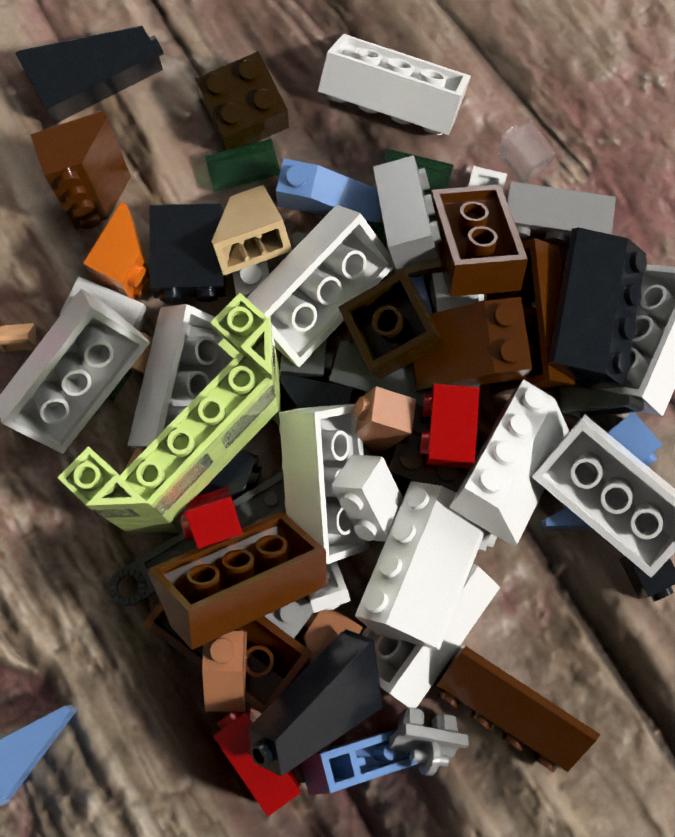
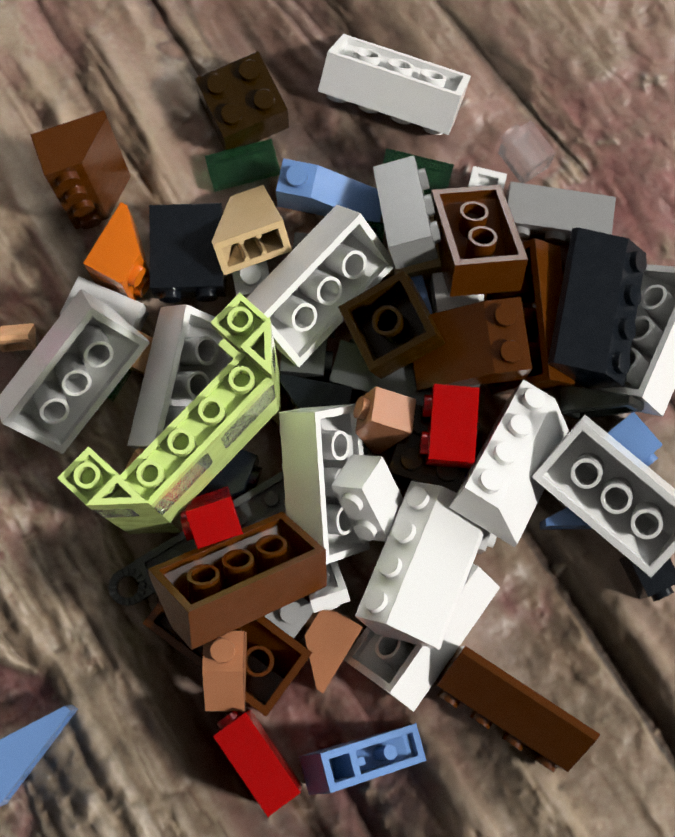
(89, 68): black slope -> none
(318, 705): black slope -> none
(428, 745): light grey hips -> none

